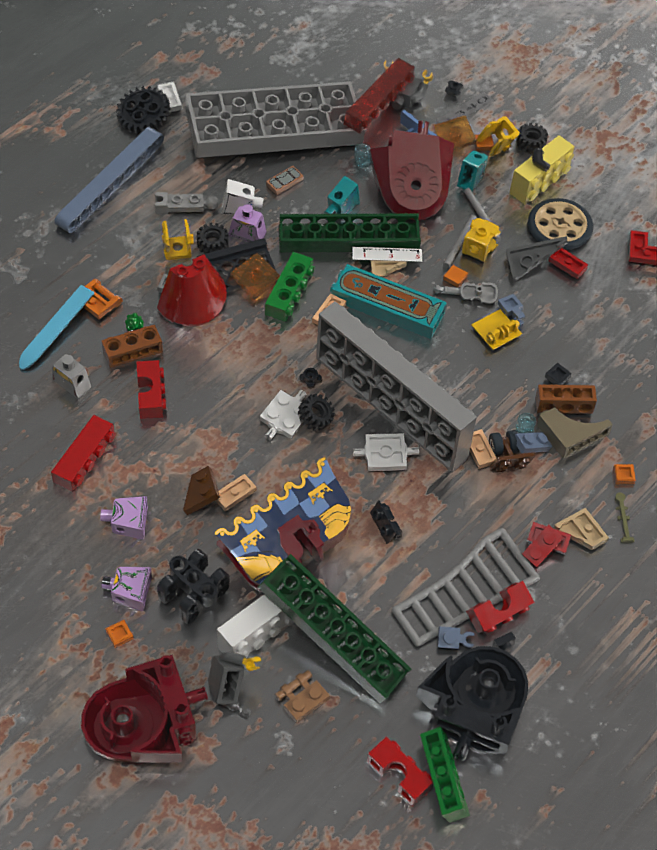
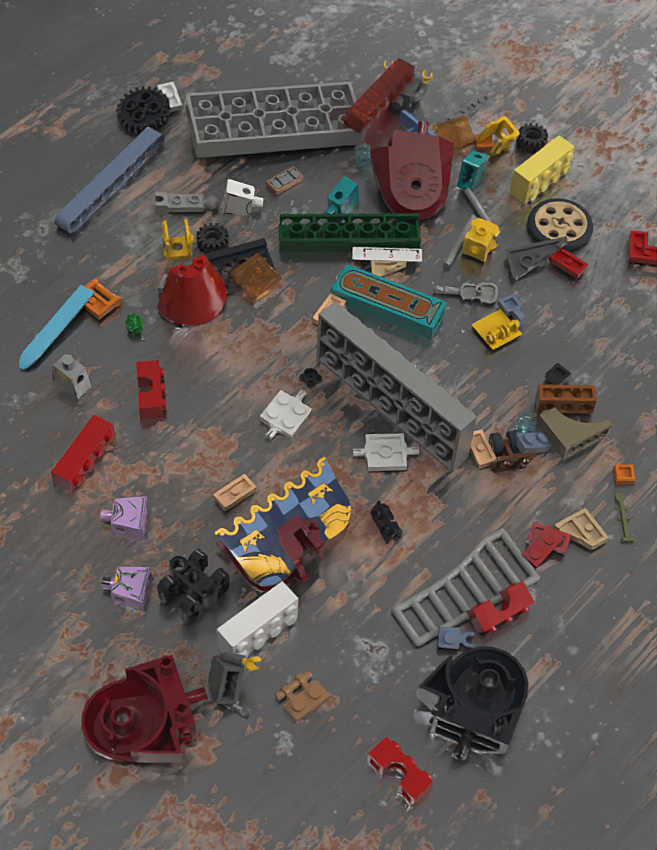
(119, 633): orange tile -> none
(132, 346): dark orange brick -> none
(201, 490): reddish brown wing -> none
(247, 224): lavender torso -> none
(289, 286): green brick -> none
(322, 406): black tyre -> none
(334, 629): dark green tile -> none
(444, 775): green brick -> none
(454, 88): black plate -> none
(455, 276): orange tile -> none
(505, 642): black plate -> none
(537, 159): black arm -> none

